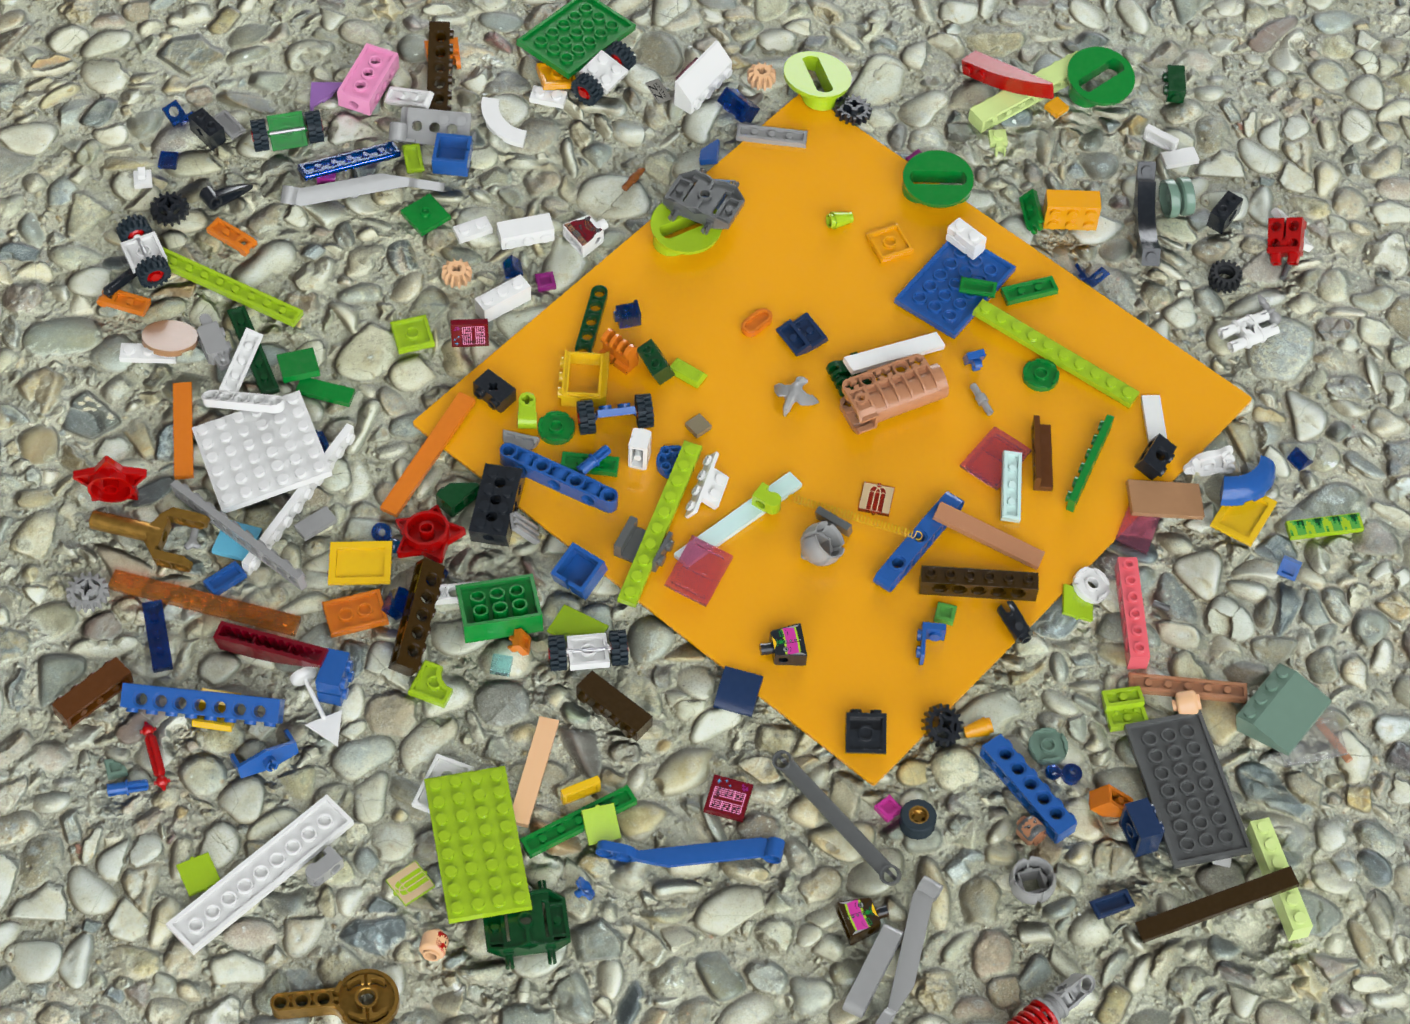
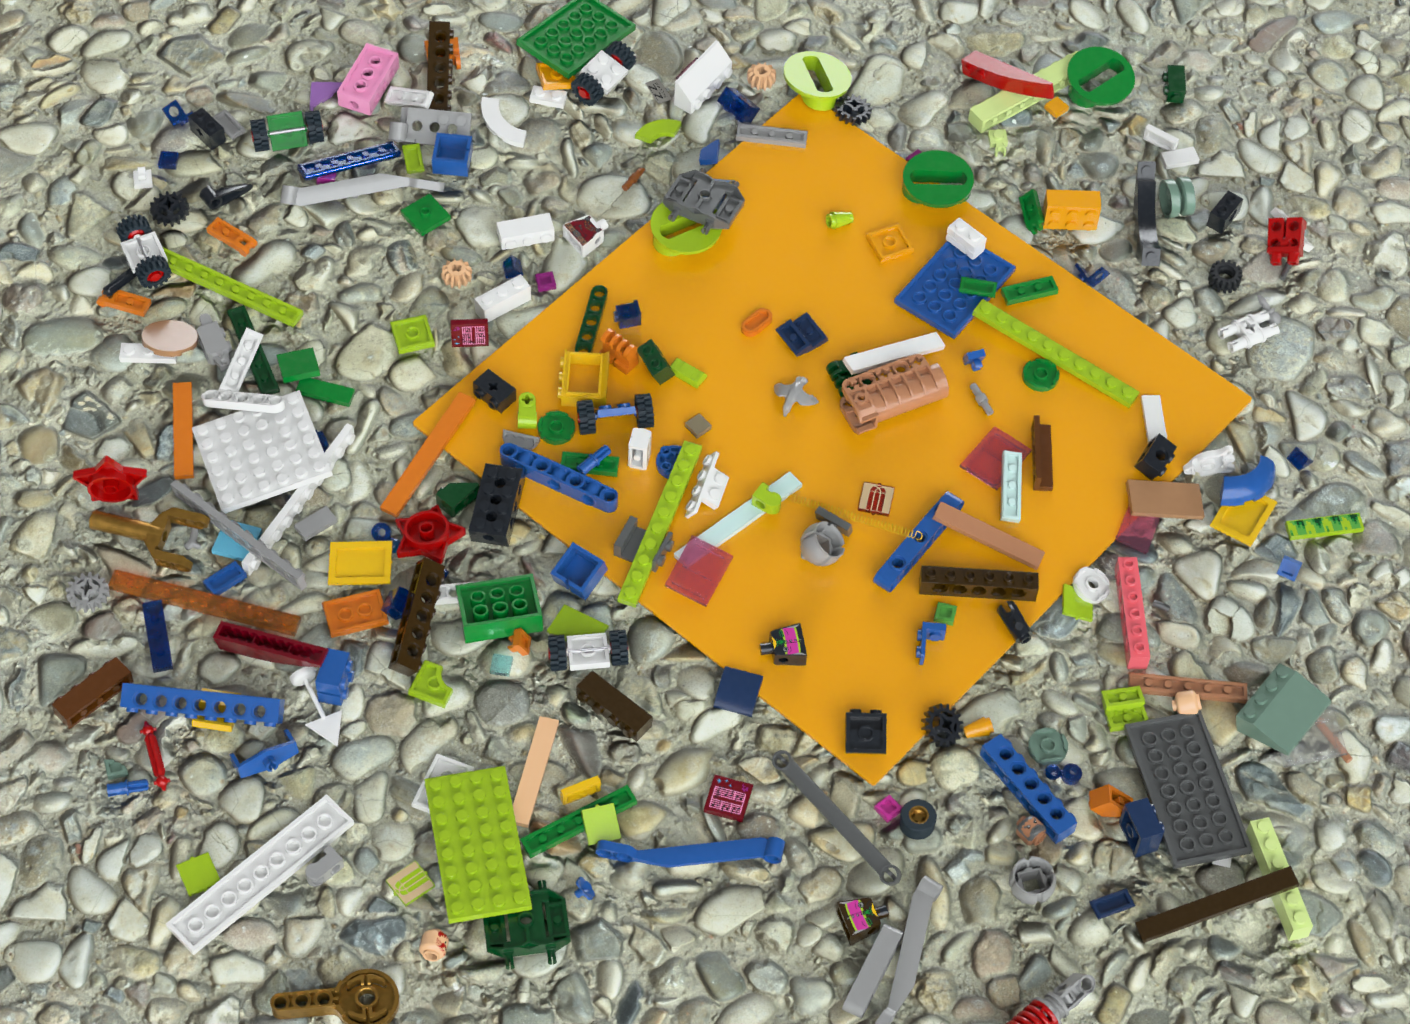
(472, 229): white plate -> none
(524, 527): light grey tile -> none
(657, 129): none -> lime tile
(1086, 468): green plate -> none

